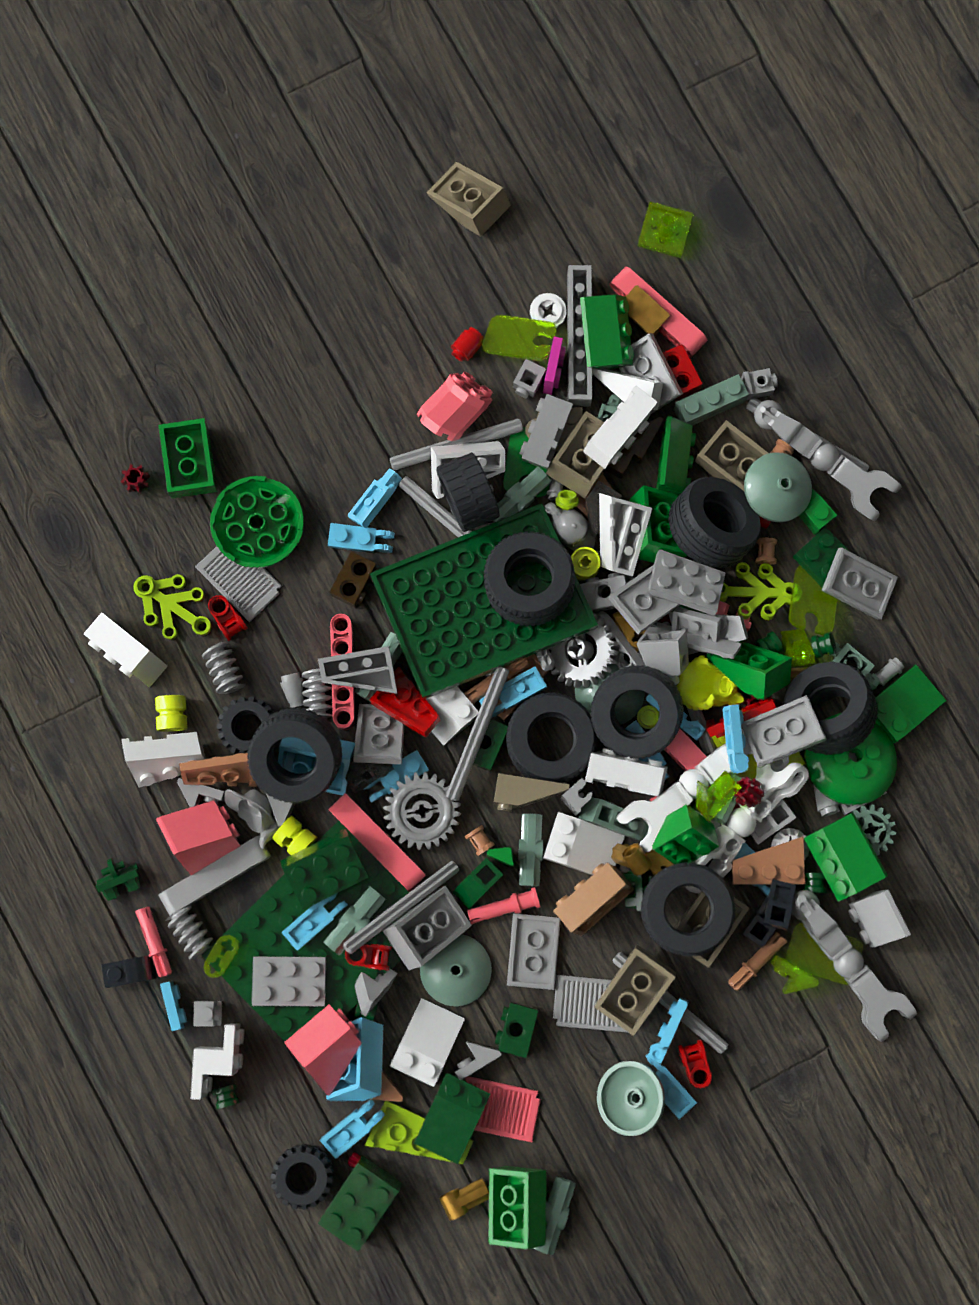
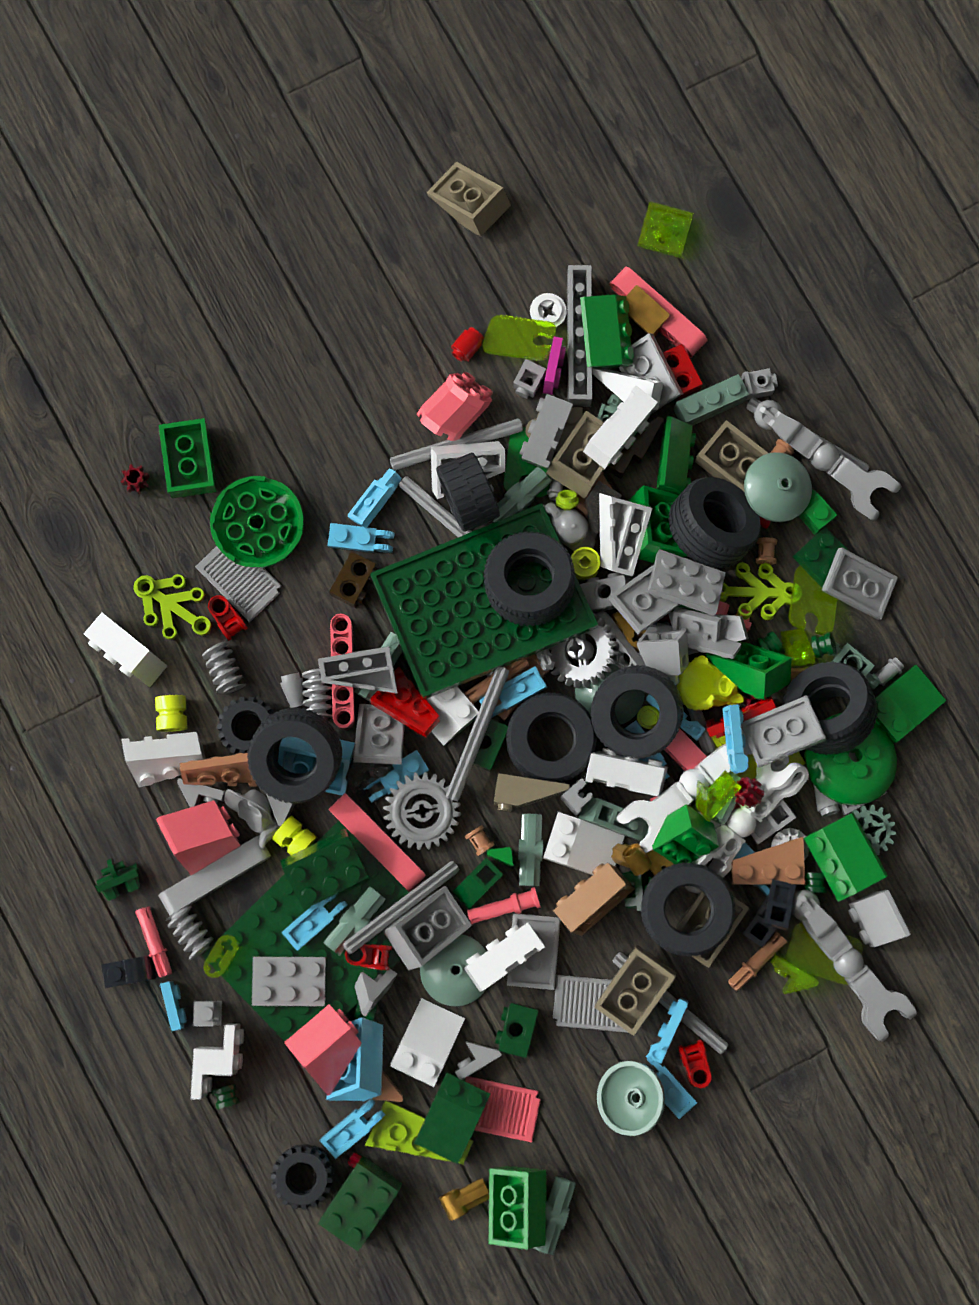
(503, 956): none -> white wedge

